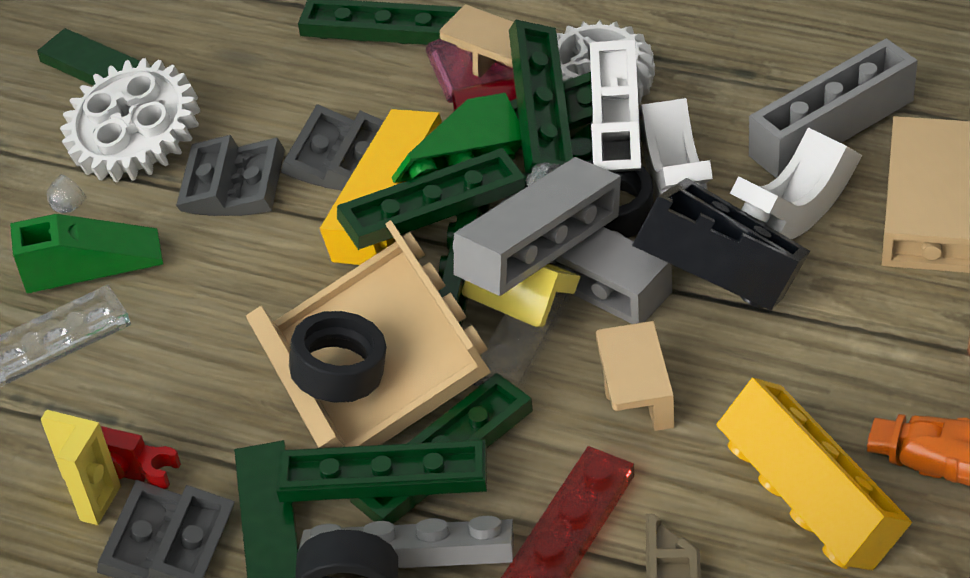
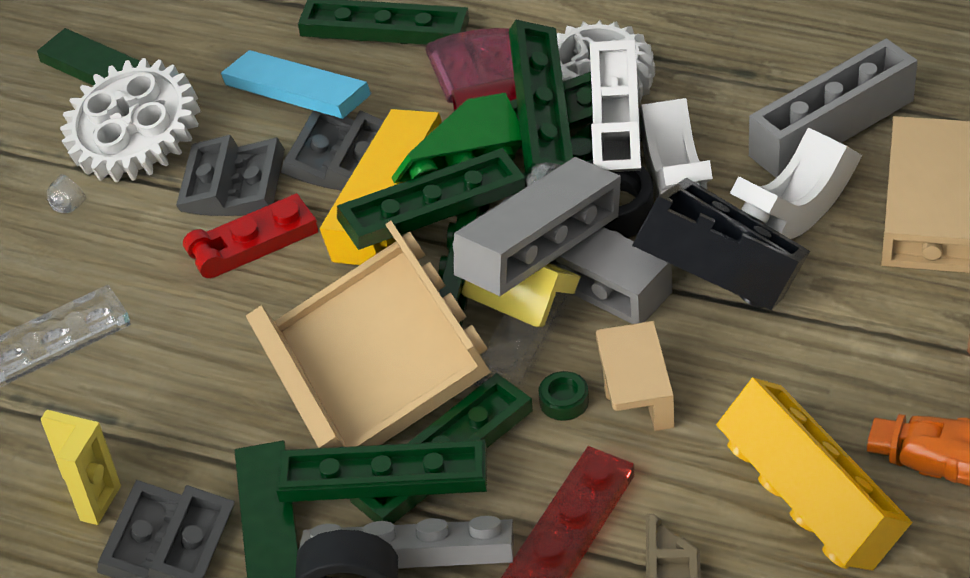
(76, 249): green slope -> none
(139, 461): red plate -> none
(250, 236): none -> red plate
(296, 84): none -> medium azure tile
(331, 381): black tyre -> none
(482, 35): tan panel -> none
(563, 395): none -> dark green tile

